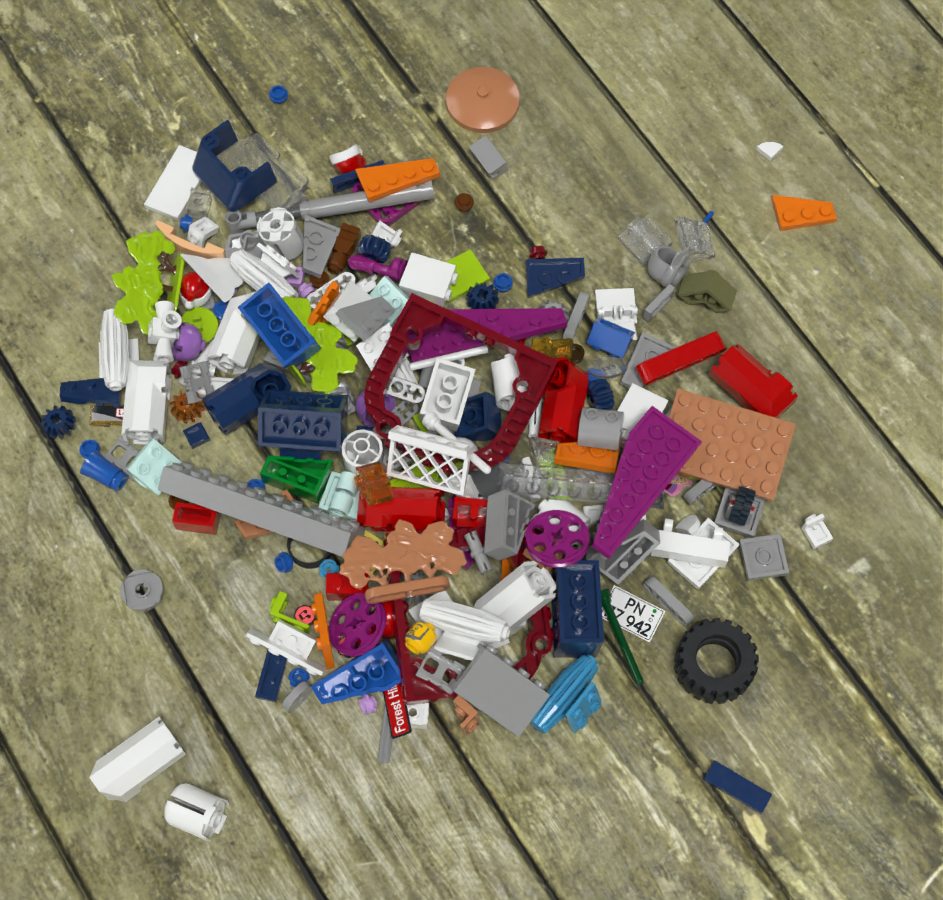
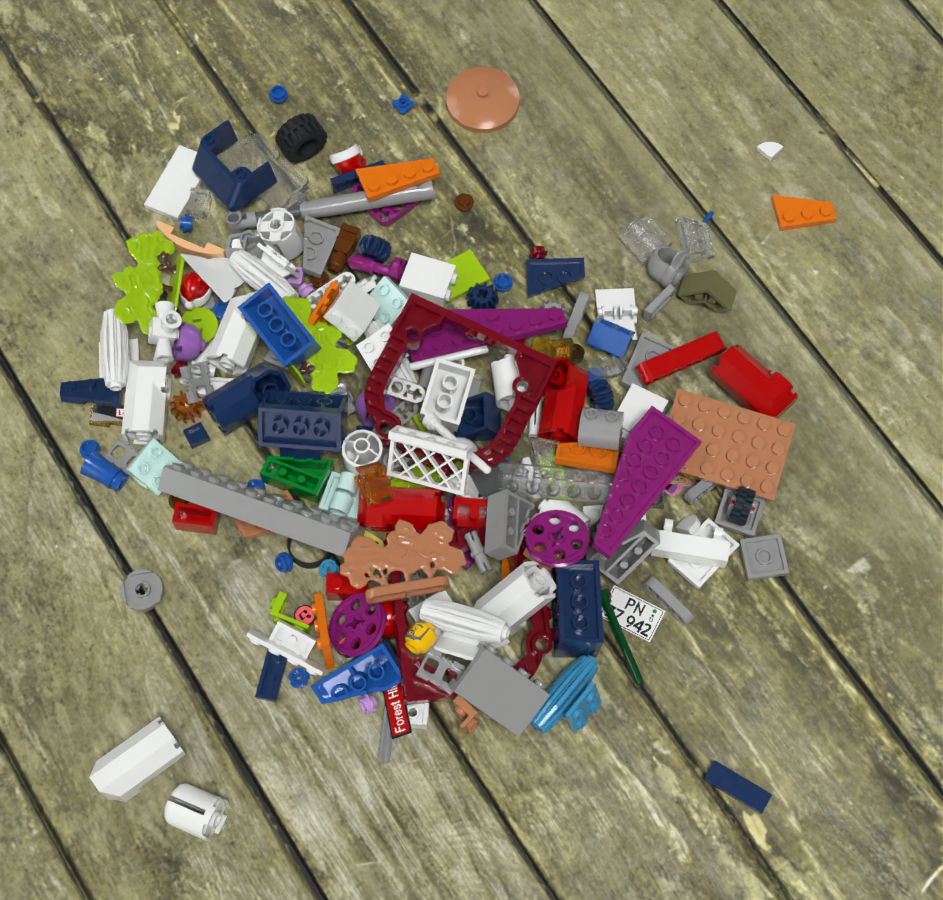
(53, 417): dark blue gear -> none
(201, 230): white bracket -> none
(297, 697): light grey piece -> none
(301, 137): none -> black tyre
(366, 316): light grey wing -> none
(387, 233): white bracket -> none
(403, 108): none -> blue plate
(489, 157): light grey hinge -> none
(730, 638): black tyre -> none
(816, 531): white bracket -> none

